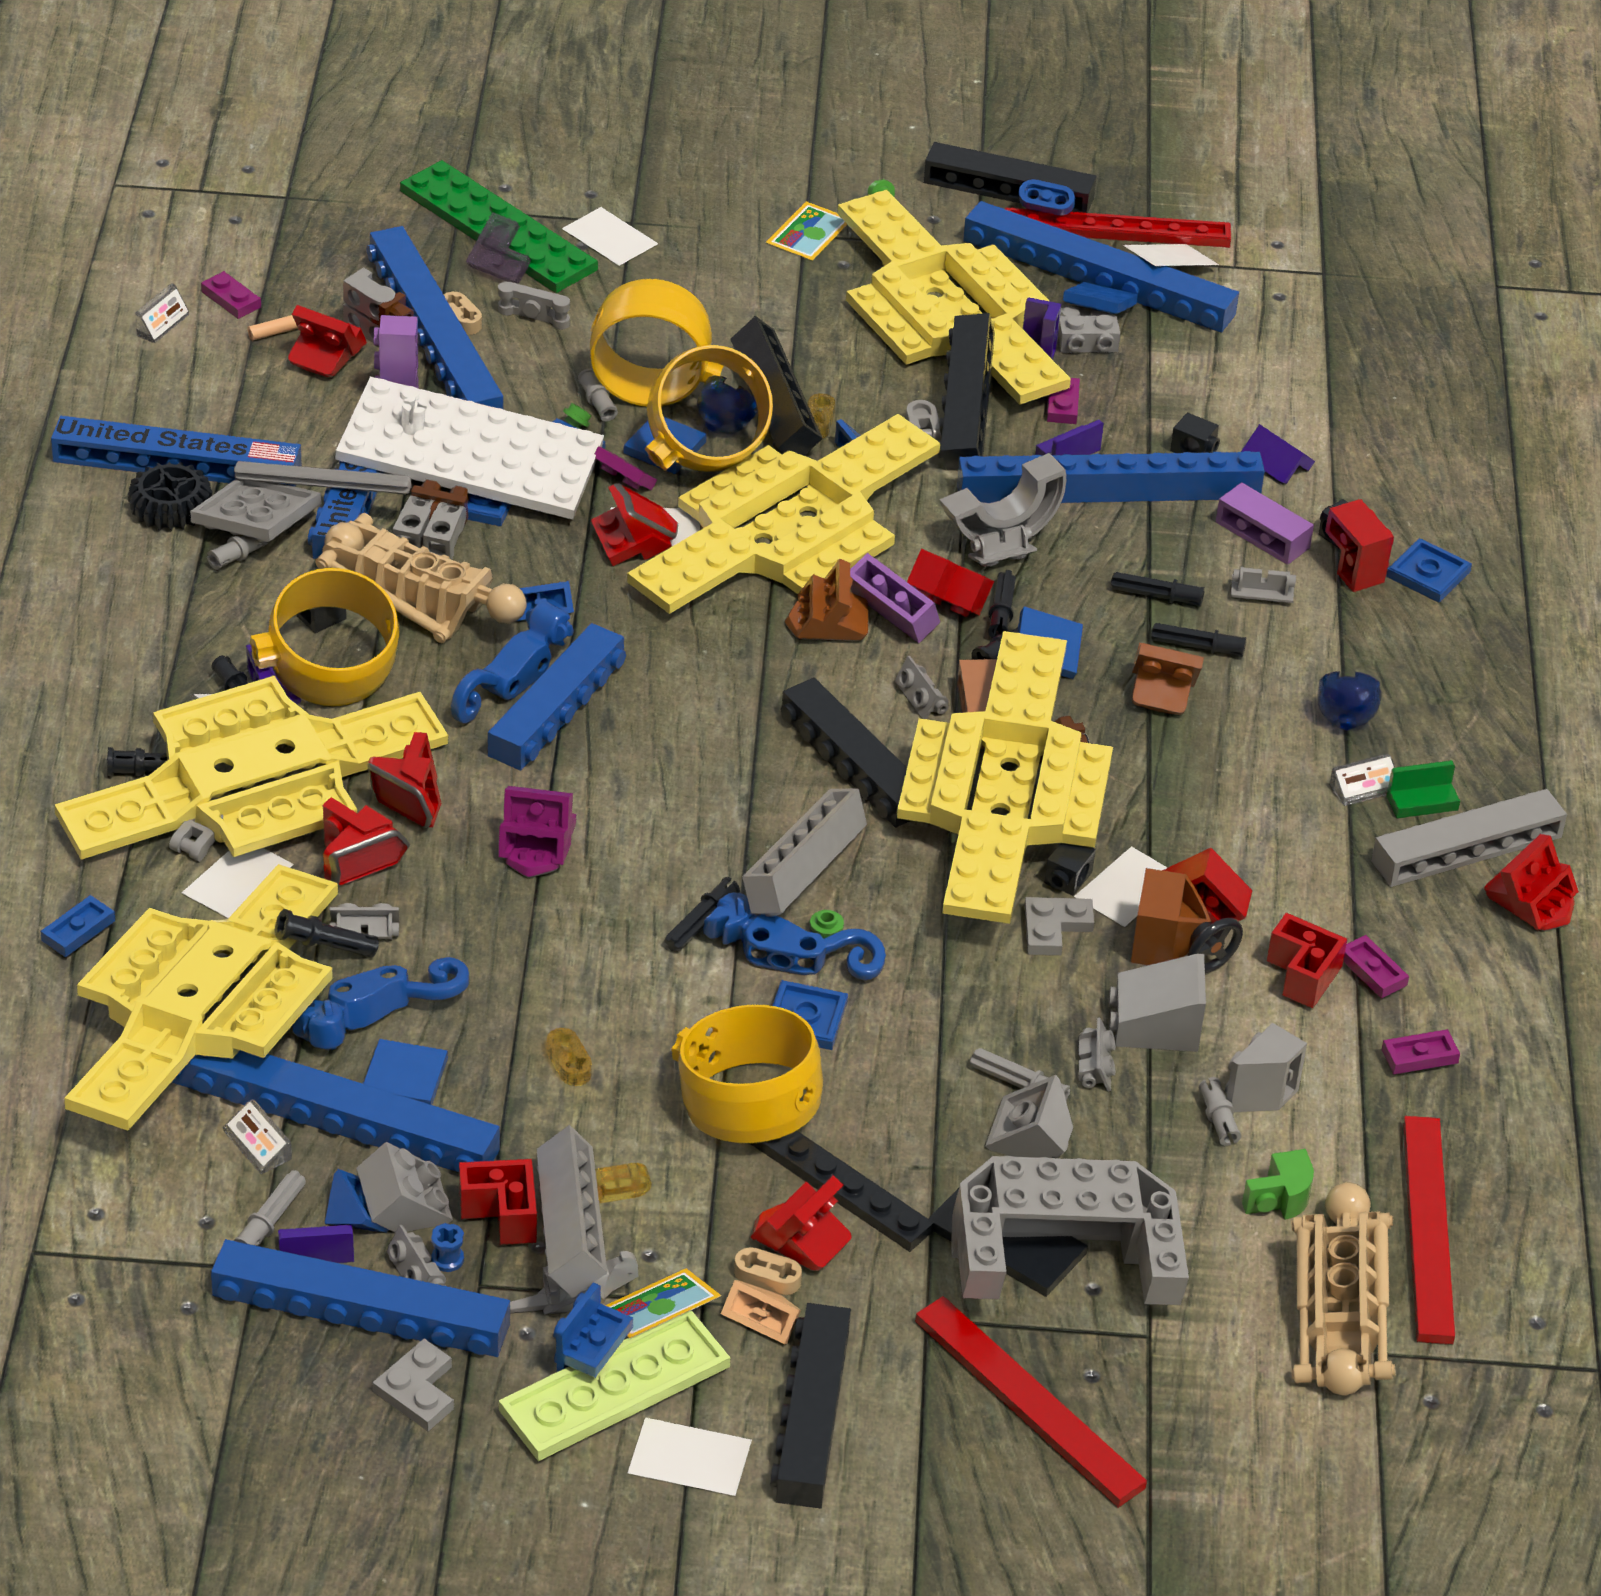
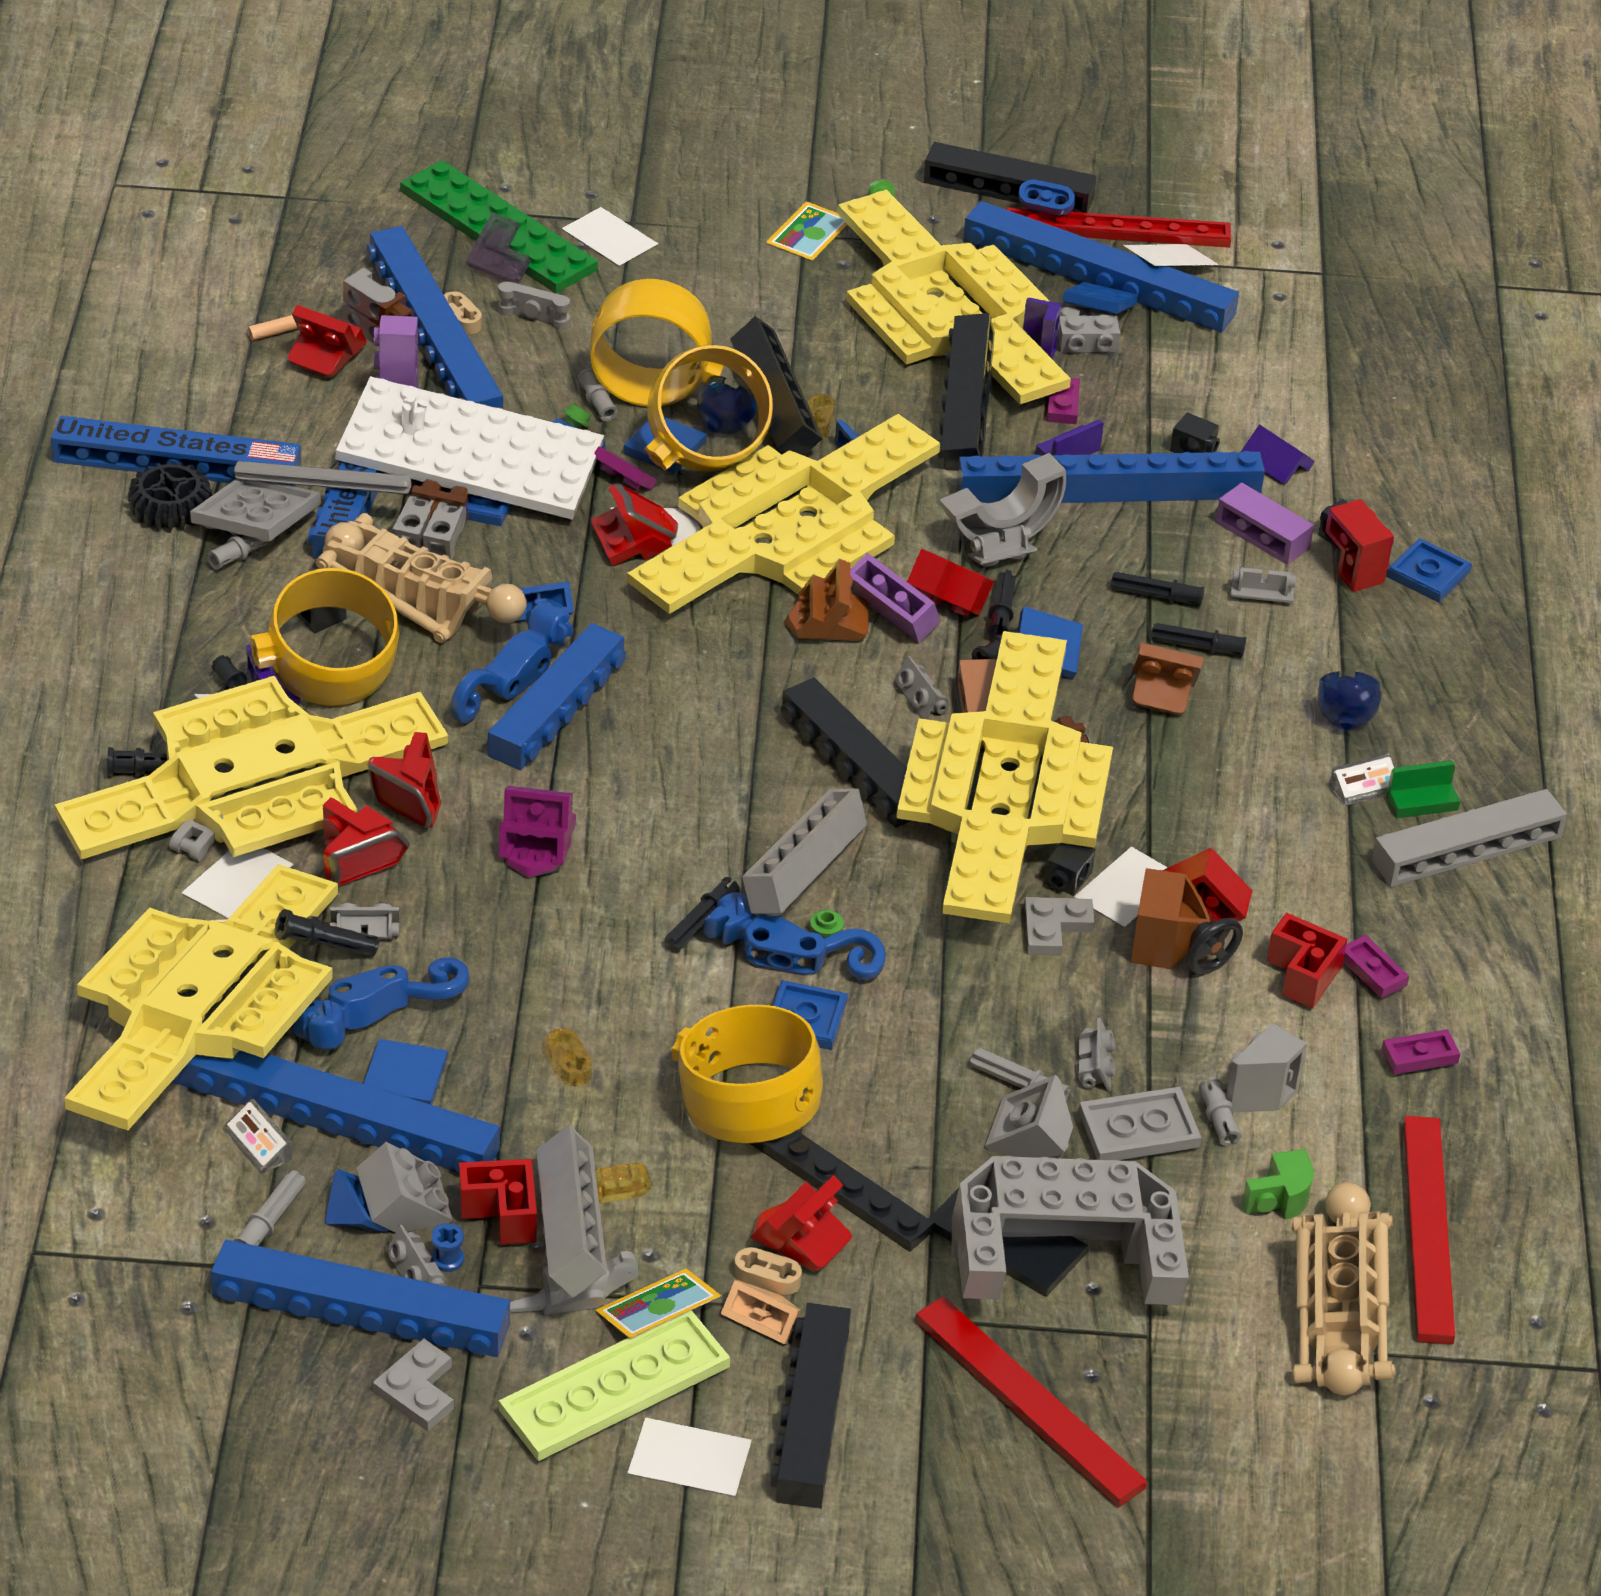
(77, 926): blue plate -> none
(161, 314): slope -> none
(231, 295): magenta plate -> none
(322, 1243): dark purple panel -> none
(589, 1333): blue bracket -> none
(924, 415): light grey plate -> none
(1139, 1124): none -> light grey plate
(1160, 1005): light grey slope -> none
(1536, 886): red piece -> none

